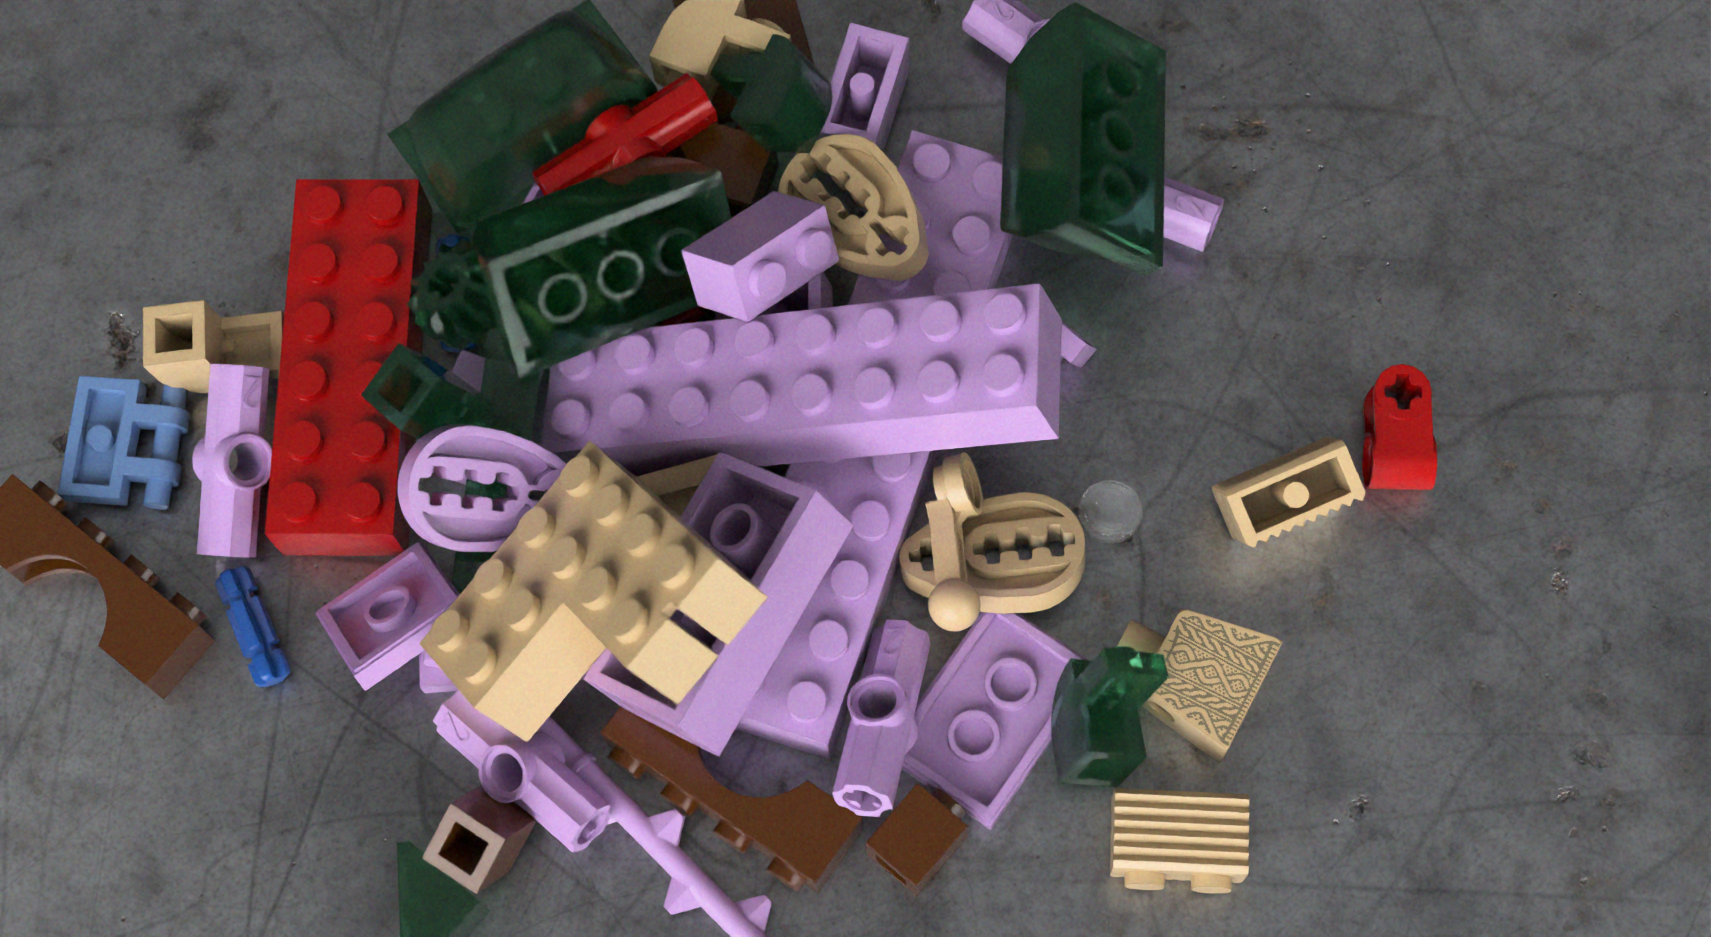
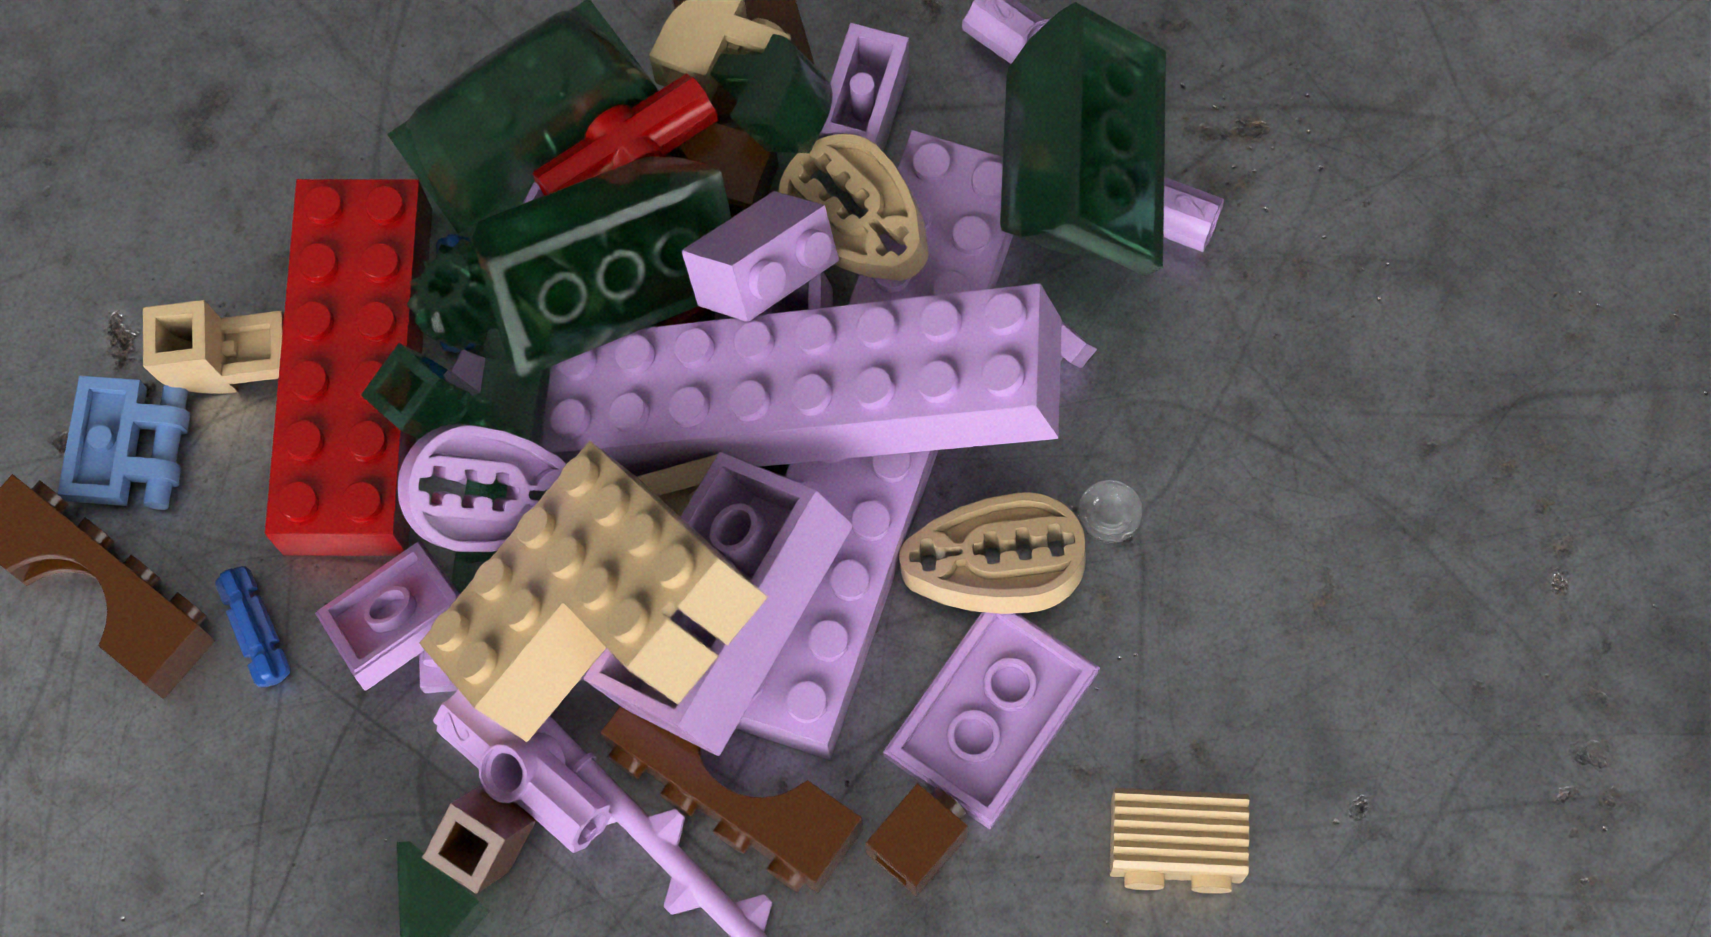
(233, 422): lavender piece -> none
(882, 718): lavender piece -> none
(958, 491): tan piece -> none
(1097, 715): clear green brick -> none
(1211, 676): tan torso -> none
(1289, 491): tan brick -> none
(1398, 442): red piece -> none

